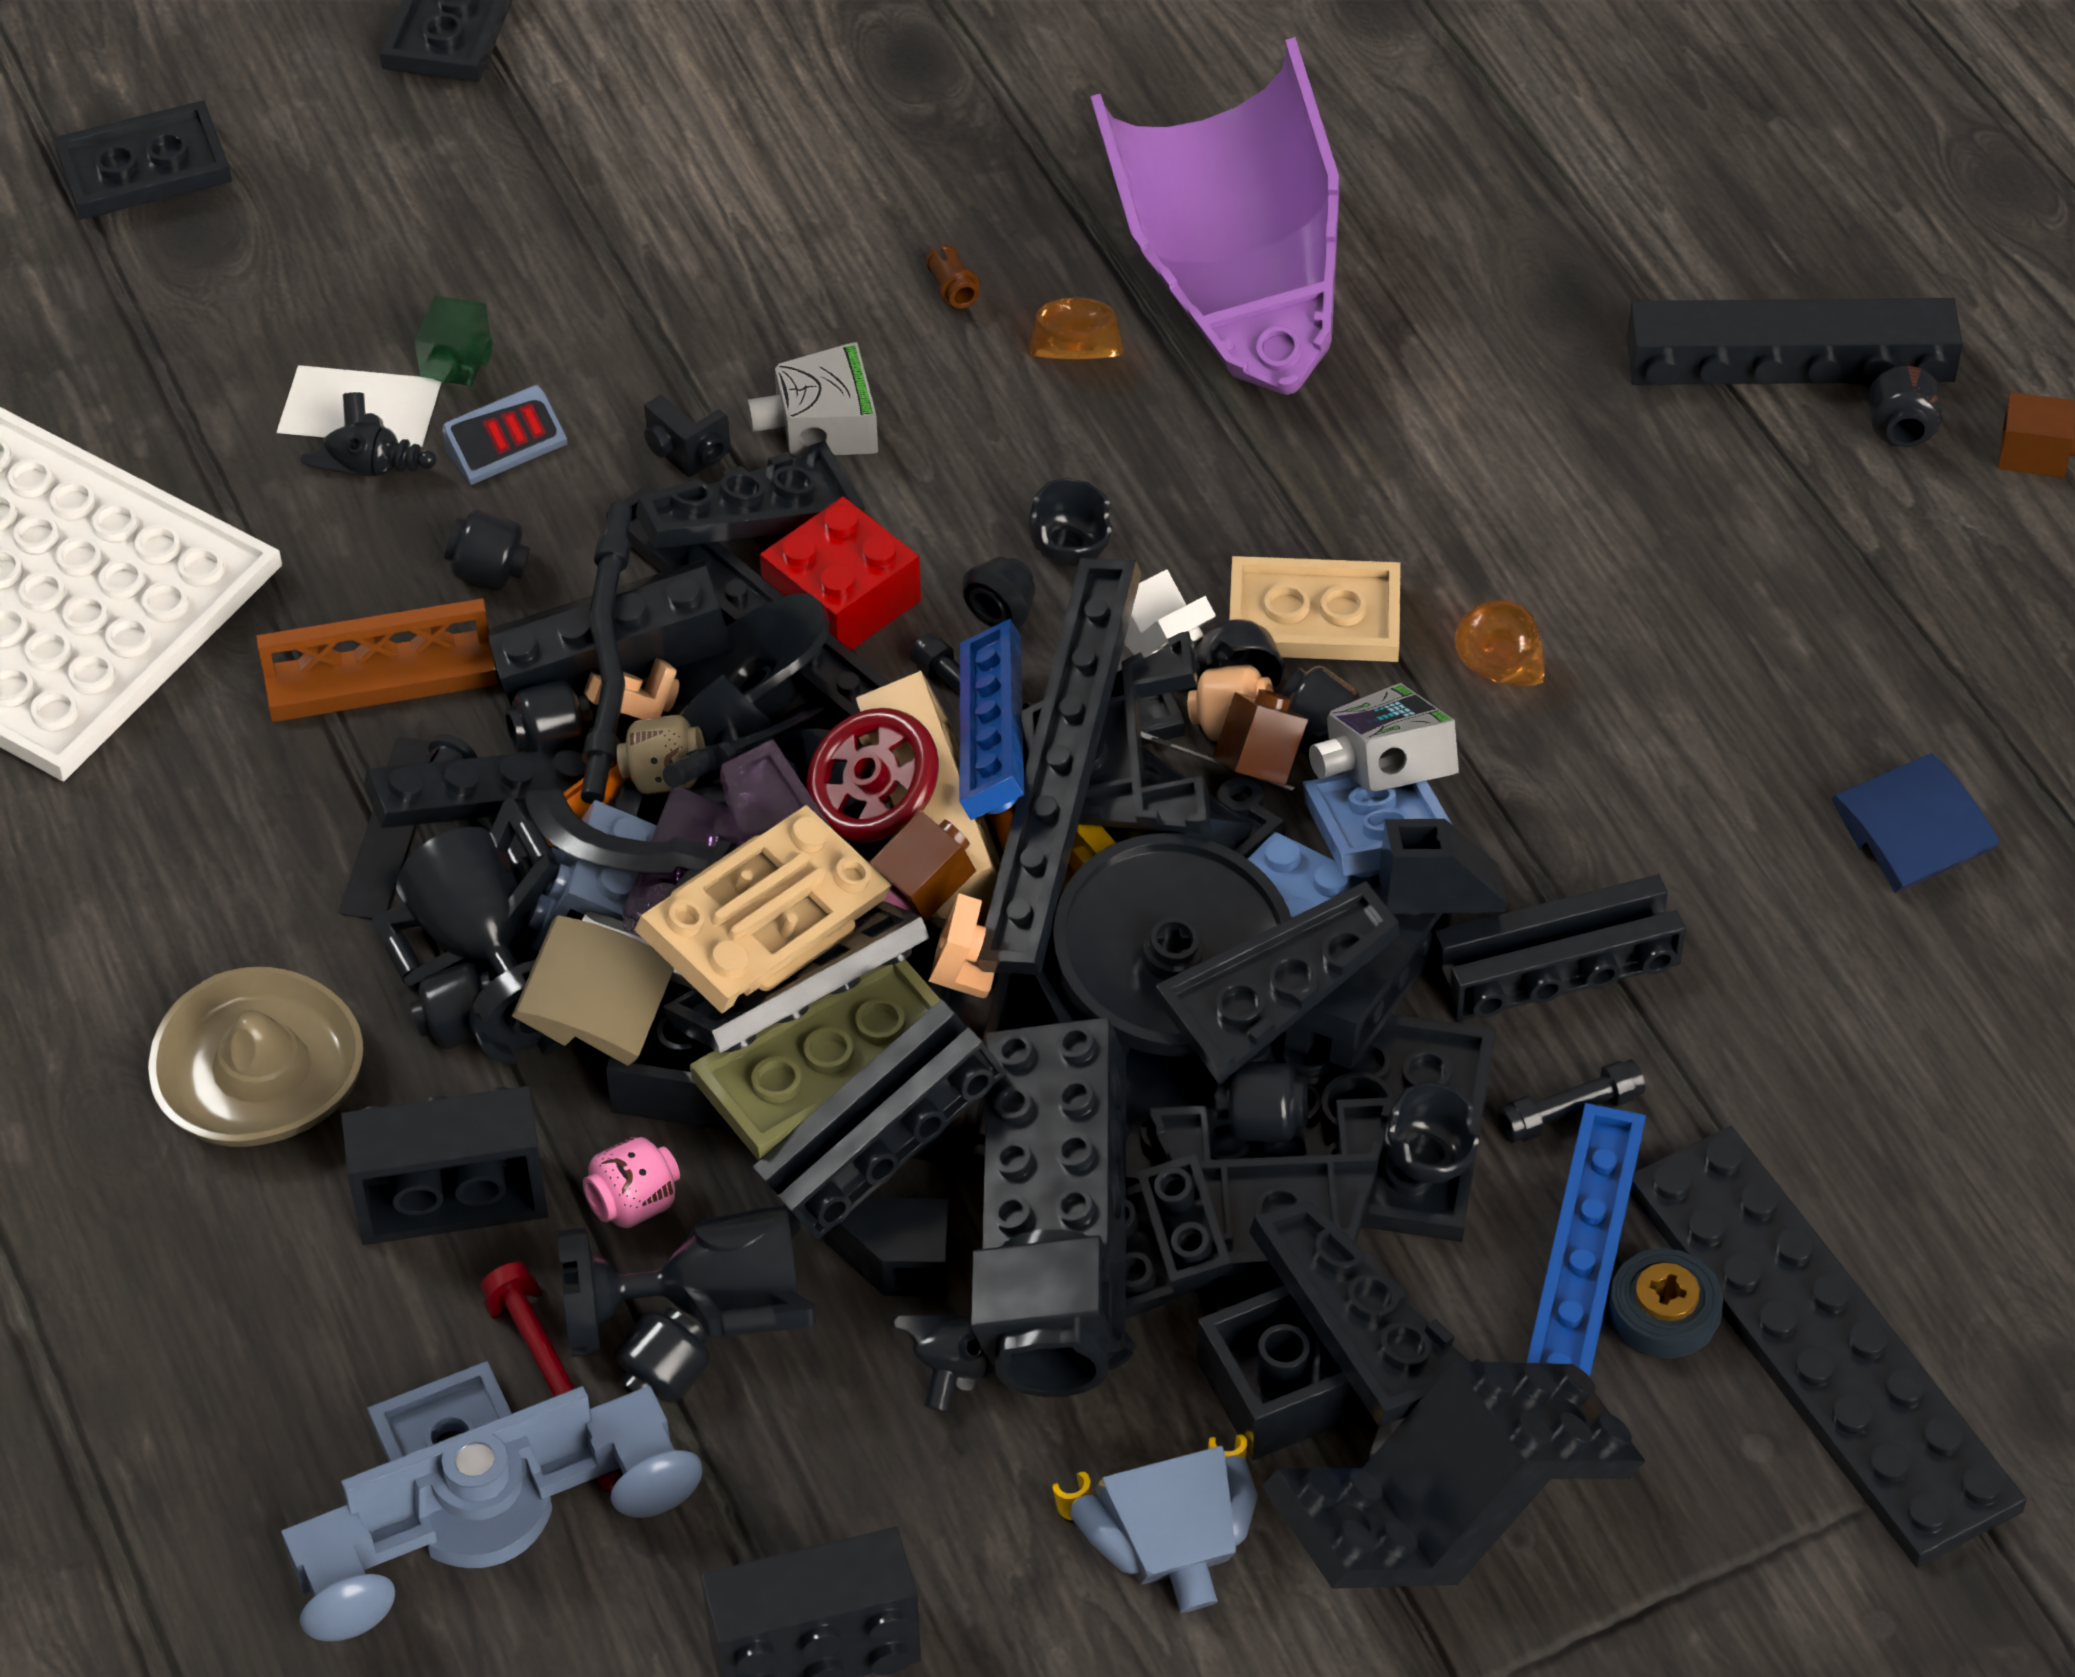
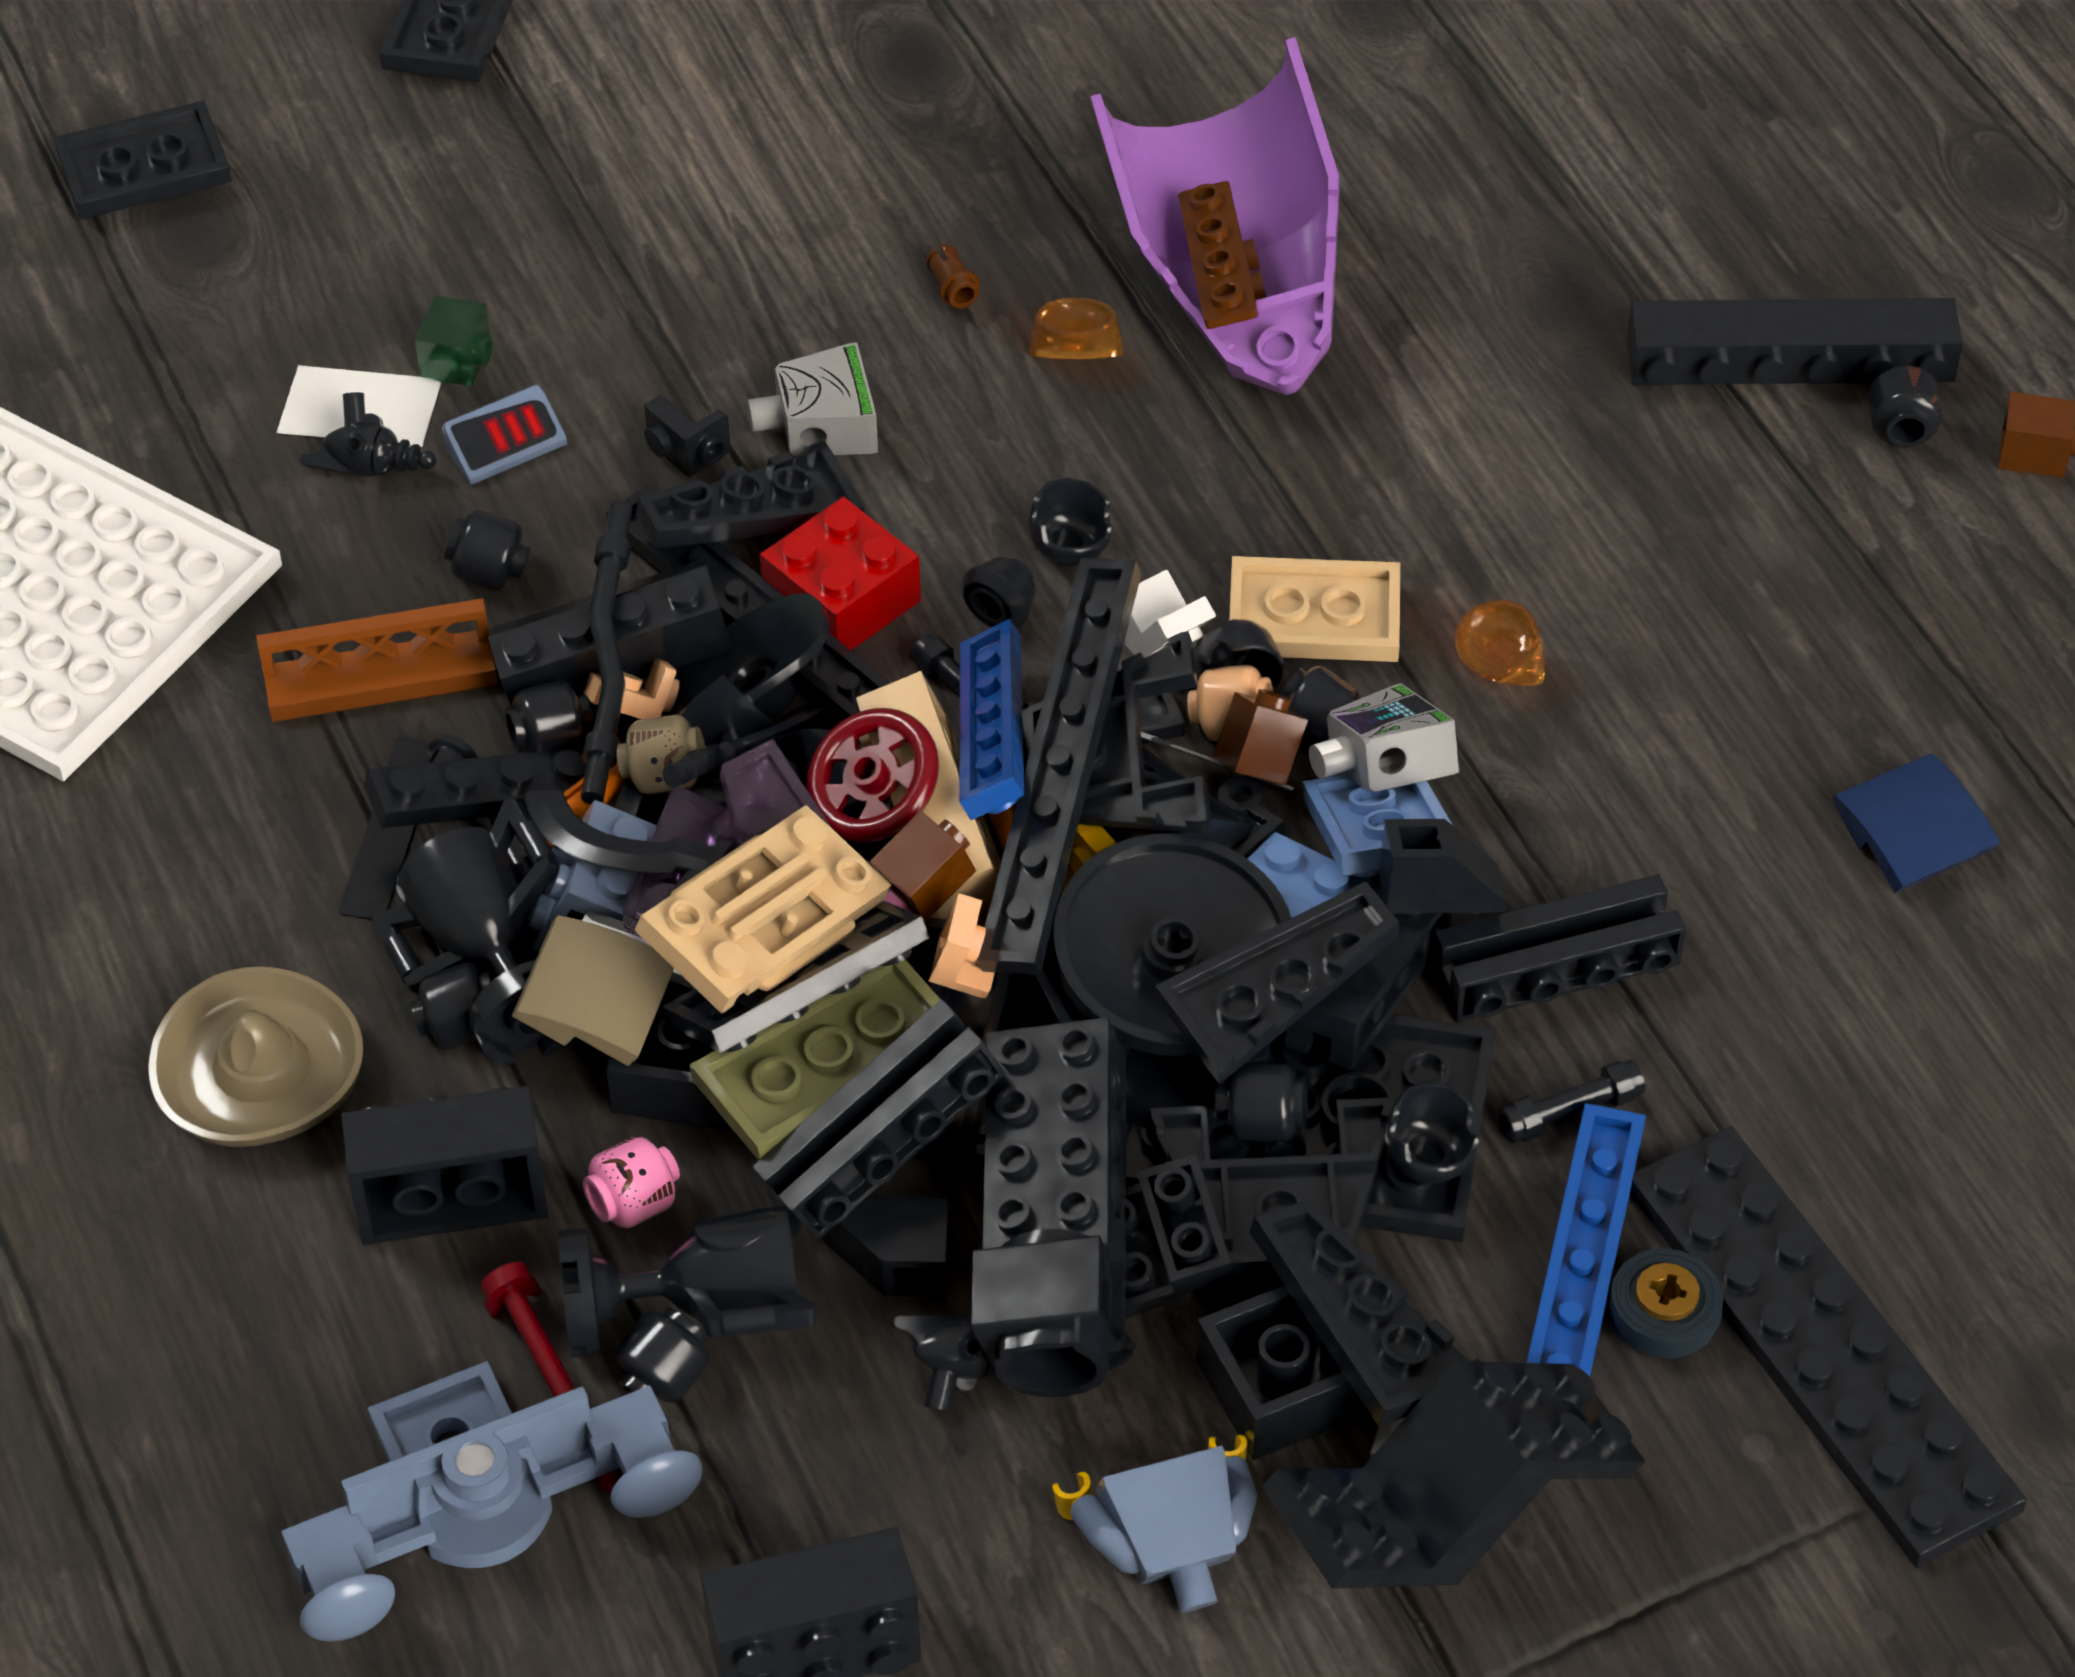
(1220, 256): none -> reddish brown bracket

